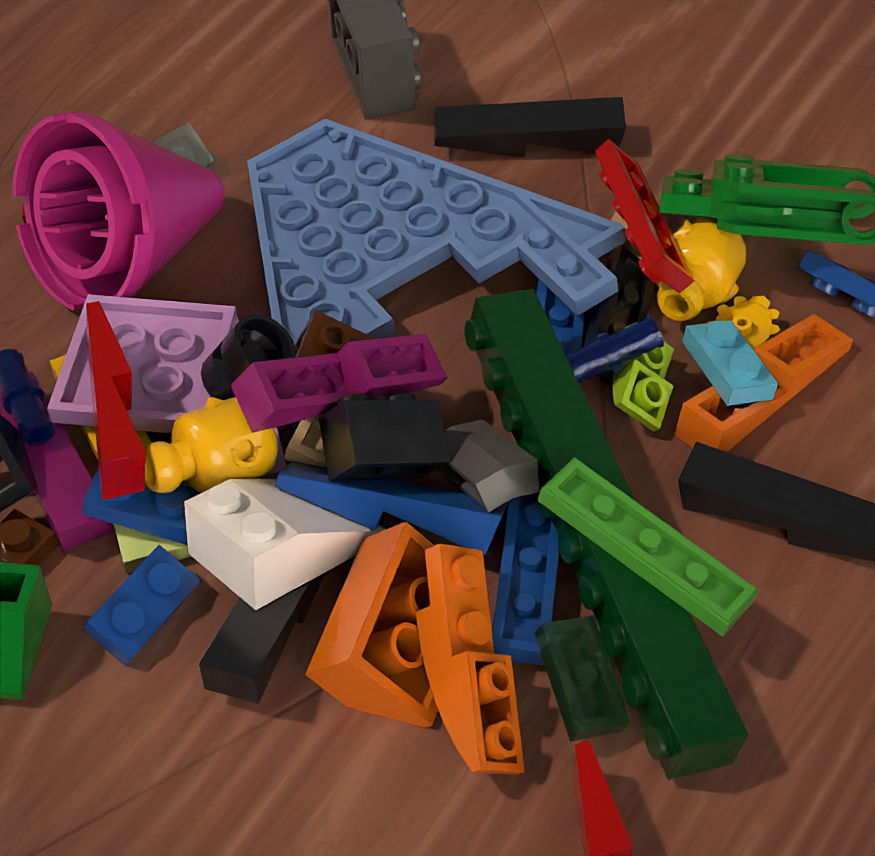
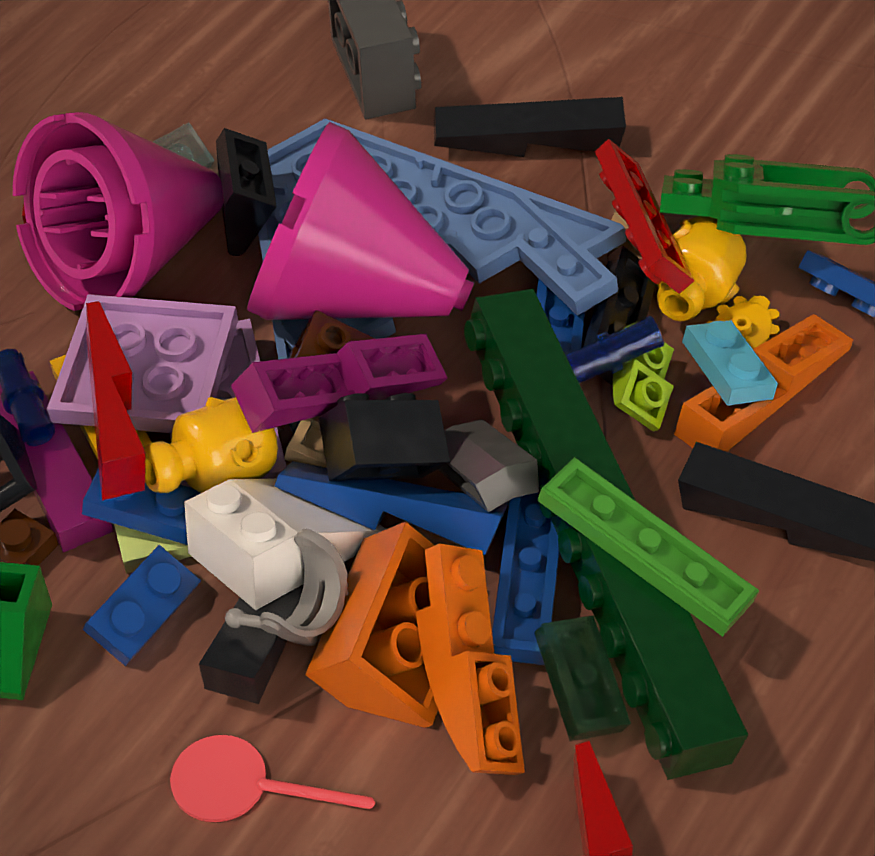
(226, 777): none -> coral piece
(245, 186): none -> black tile
(250, 341): black wheel -> none
(320, 599): none -> light grey helmet
(355, 246): none -> dark pink cone

